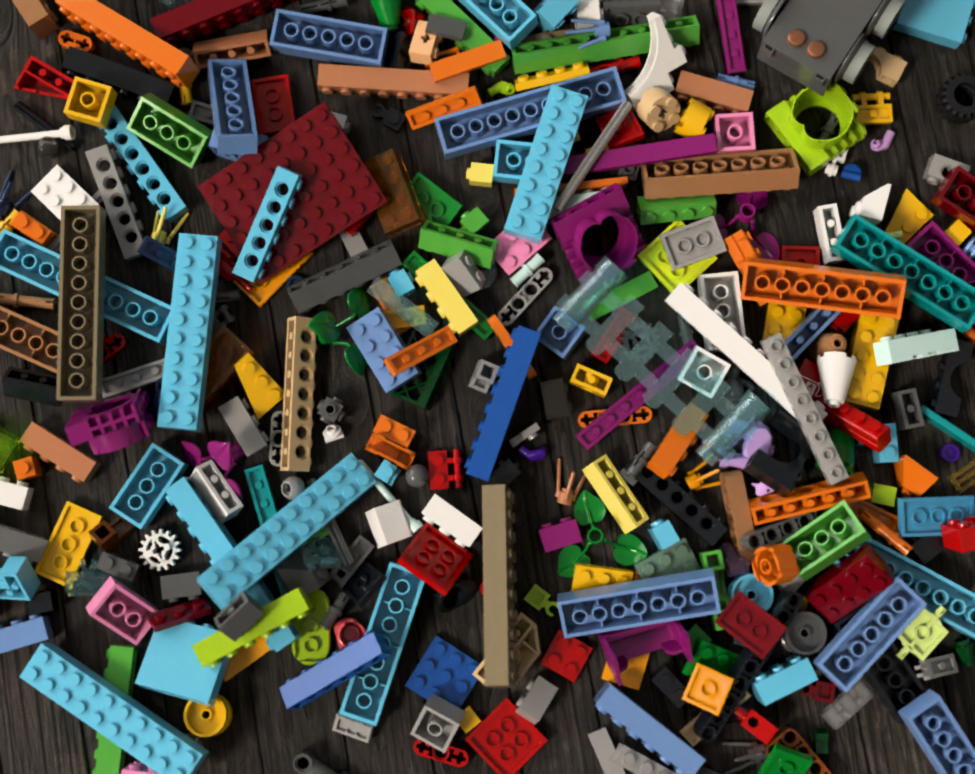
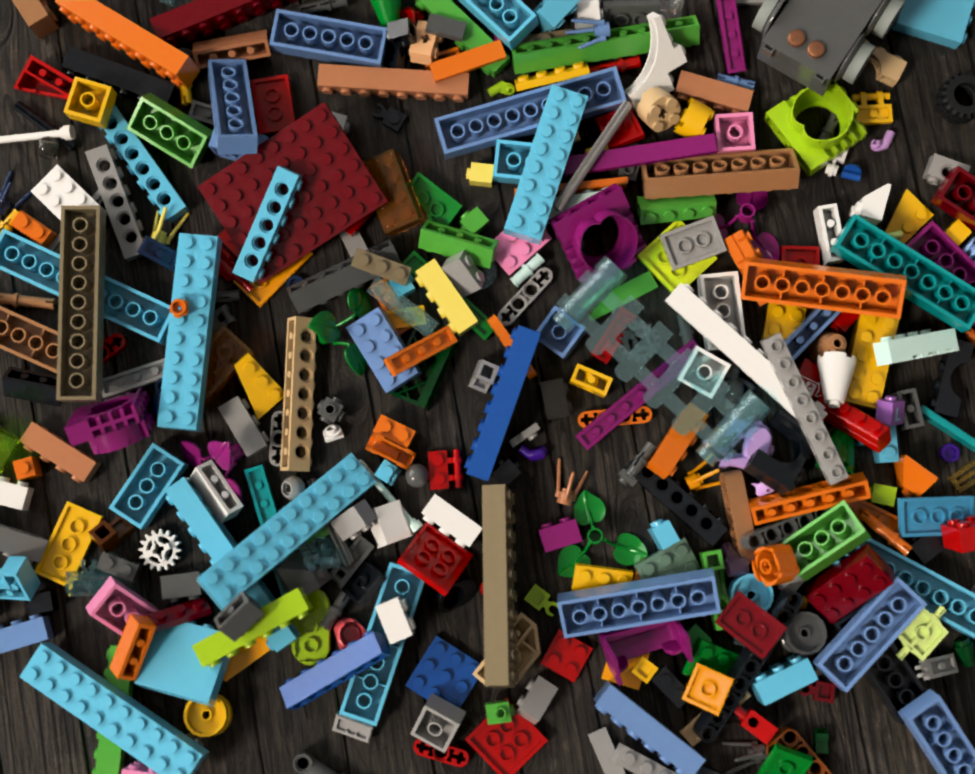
(77, 38): orange beam -> none
(132, 647): none -> orange brick
(179, 303): none -> orange plate
(353, 520): none -> light grey brick
(381, 266): none -> dark tan plate
(395, 619): none -> white brick
(401, 32): none -> black brick
(455, 102): orange plate -> none
(470, 720): yellow tile -> none
(499, 712): none -> bright green brick
(615, 494): light yellow brick -> none
(644, 669): none -> yellow plate
(847, 704): clear beam -> none
(890, 410): none -> medium lavender brick

